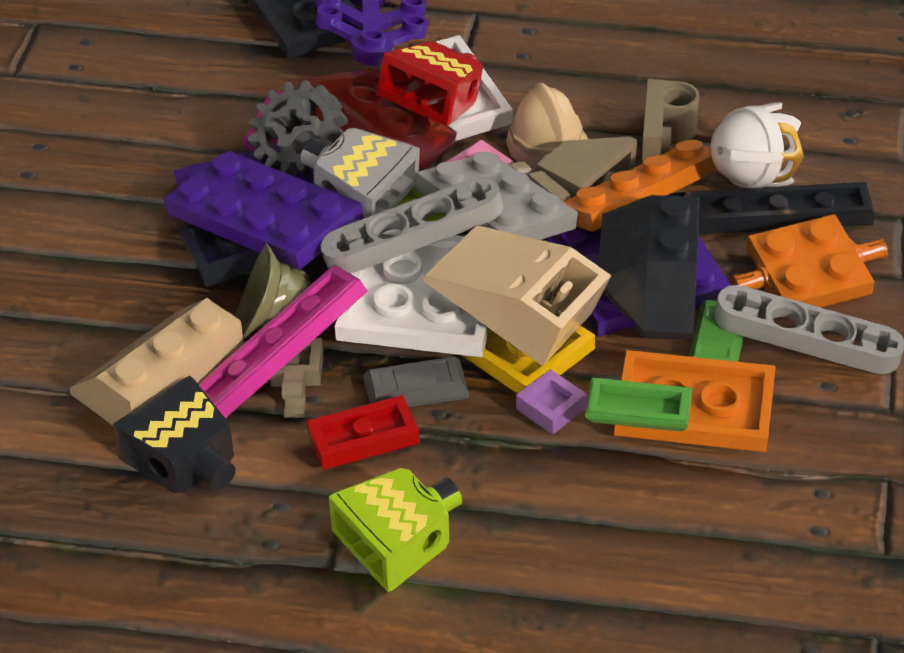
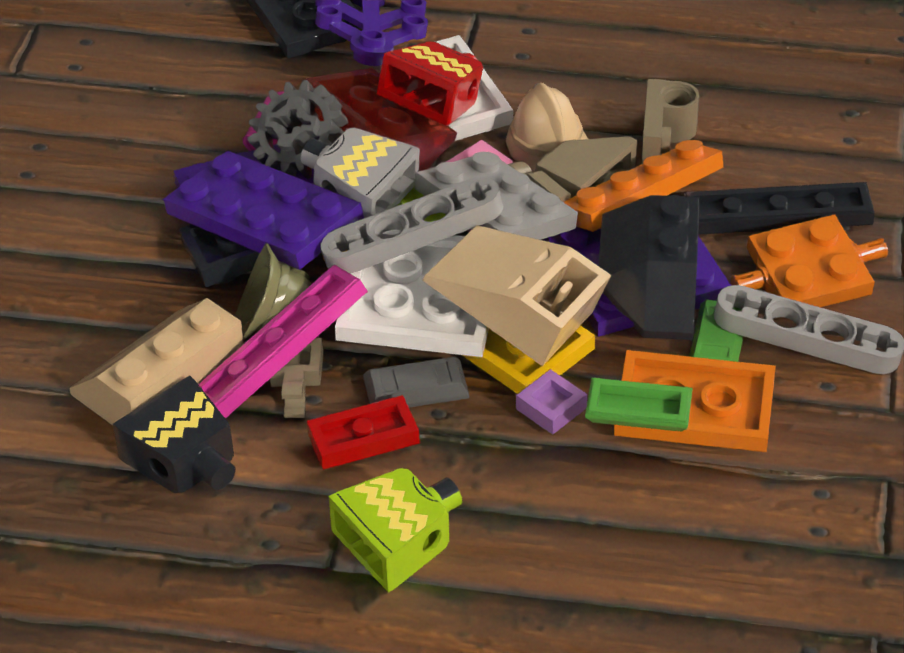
(751, 146): white helmet -> none

